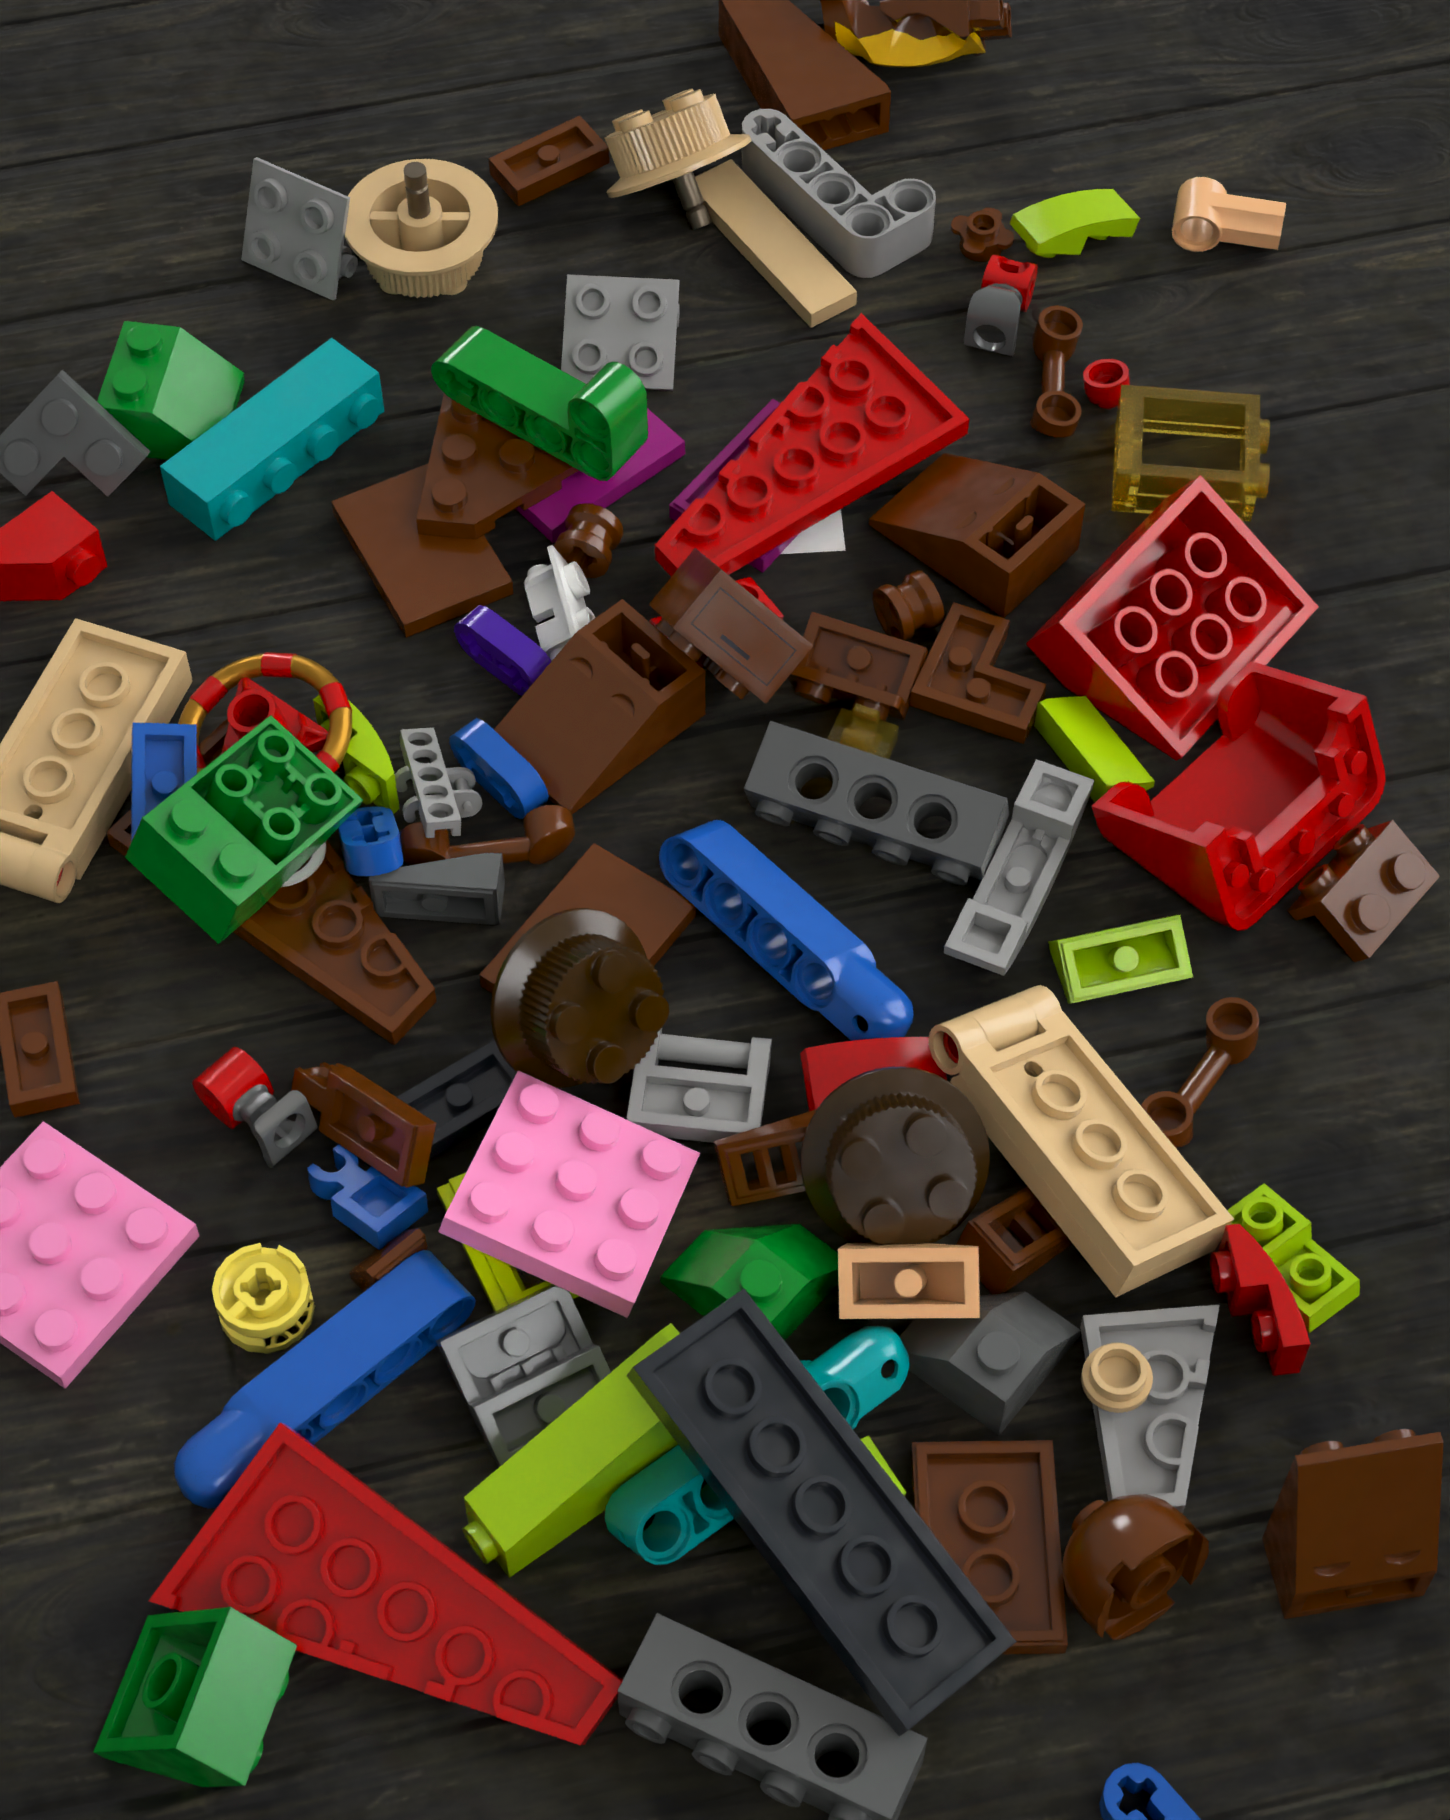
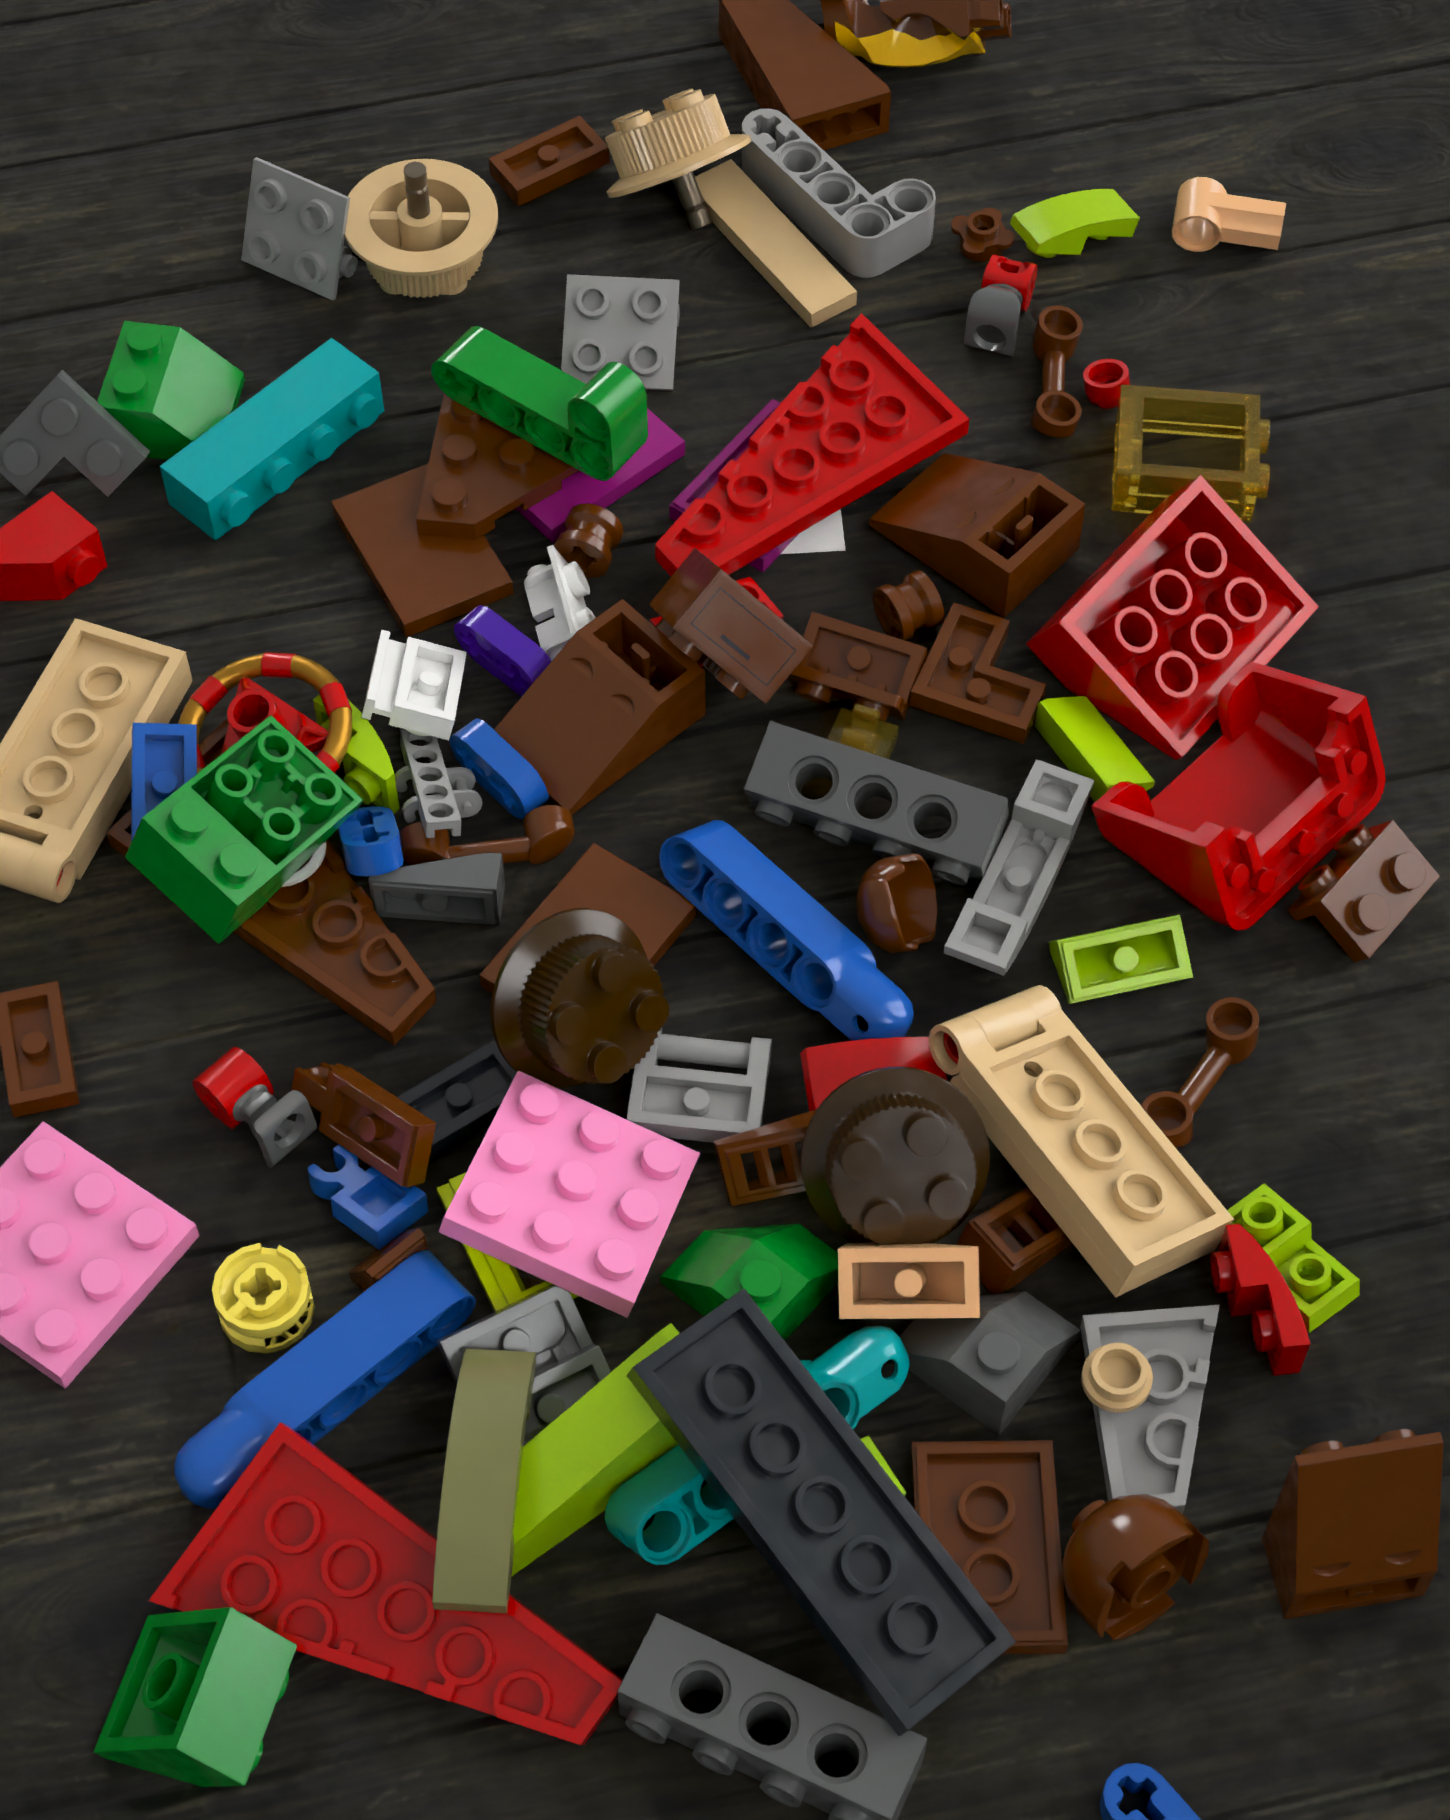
(415, 685): none -> white plate
(482, 1481): none -> olive slope
(898, 903): none -> reddish brown hair

